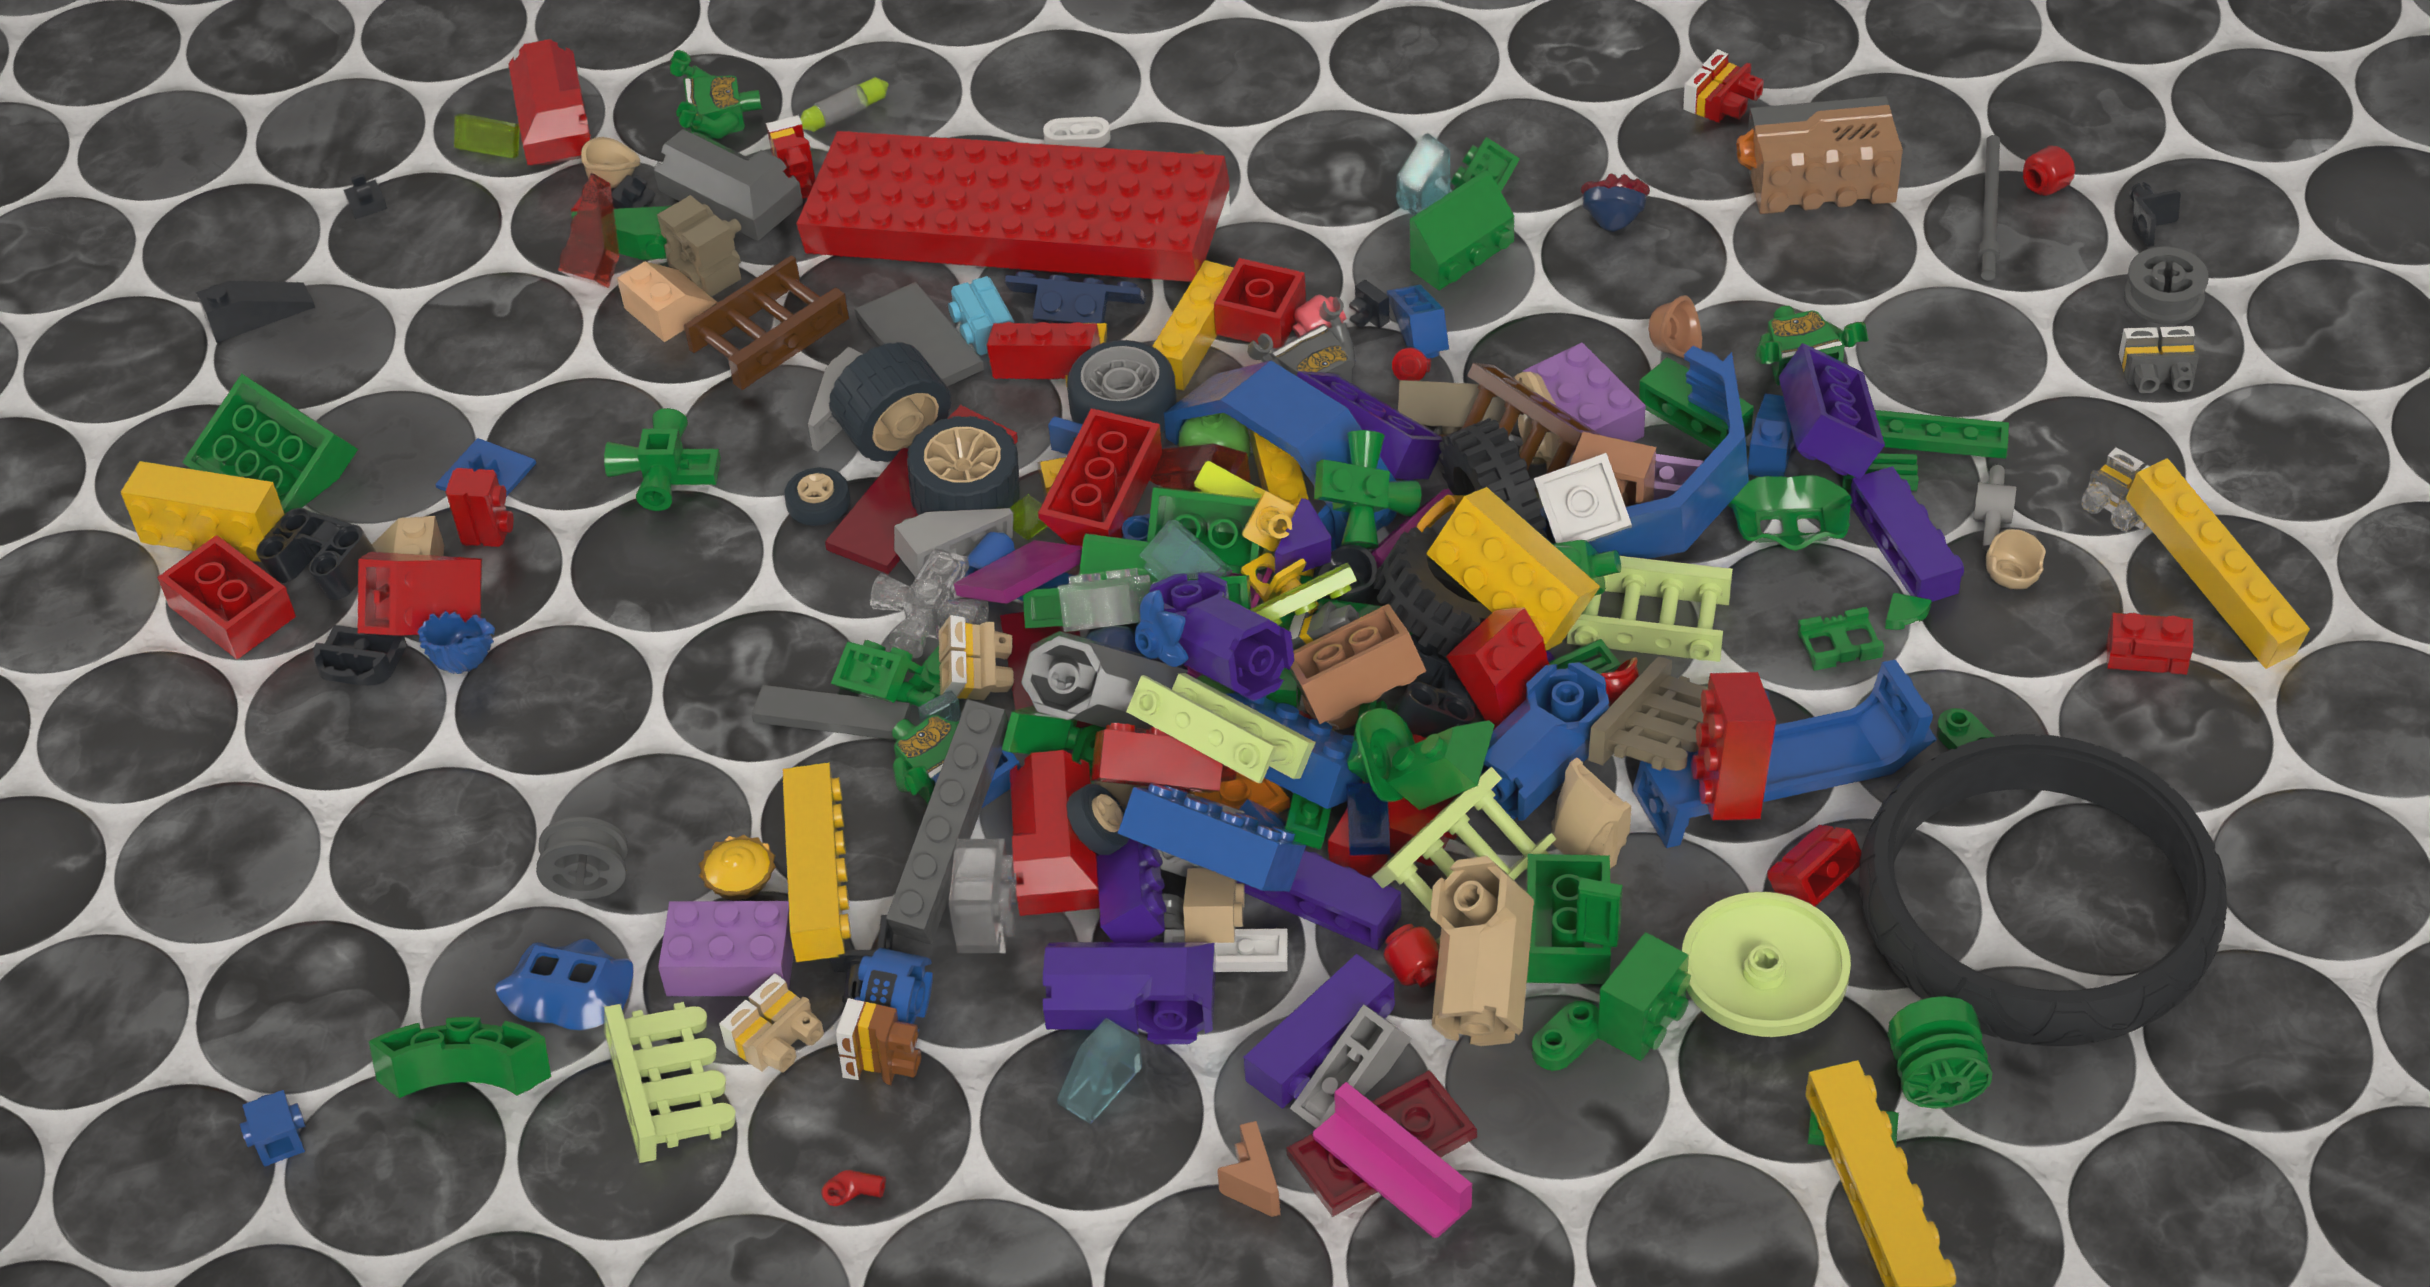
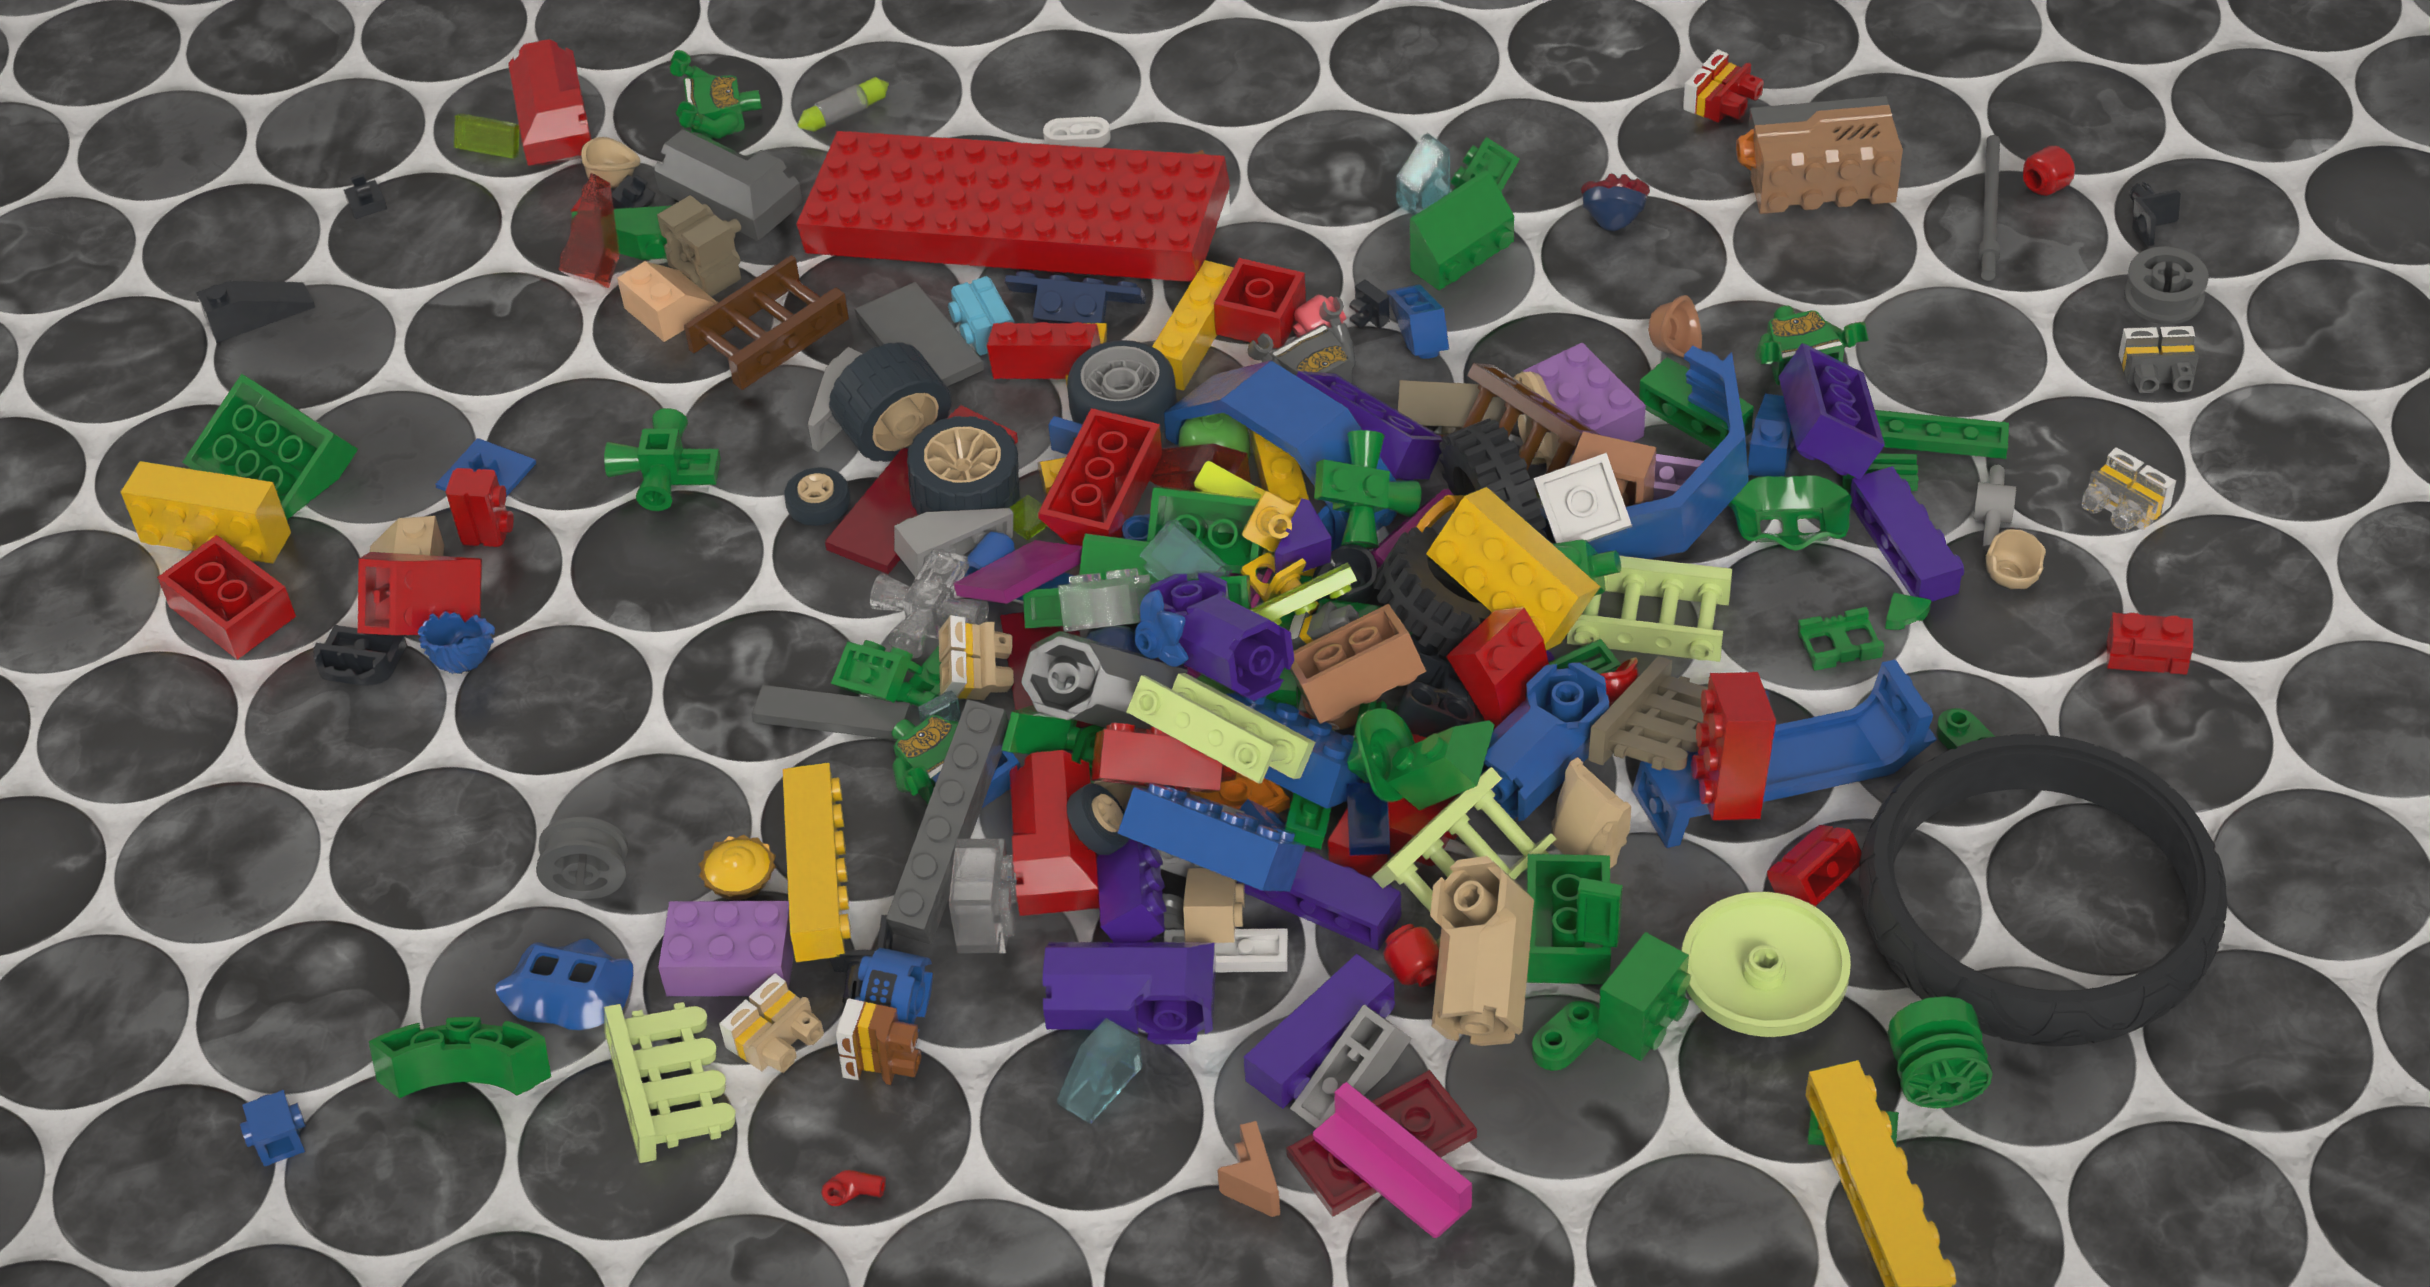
(323, 540): black beam -> none
(794, 150): red hips -> none
(1410, 364): red plate -> none
(2217, 563): yellow brick -> none

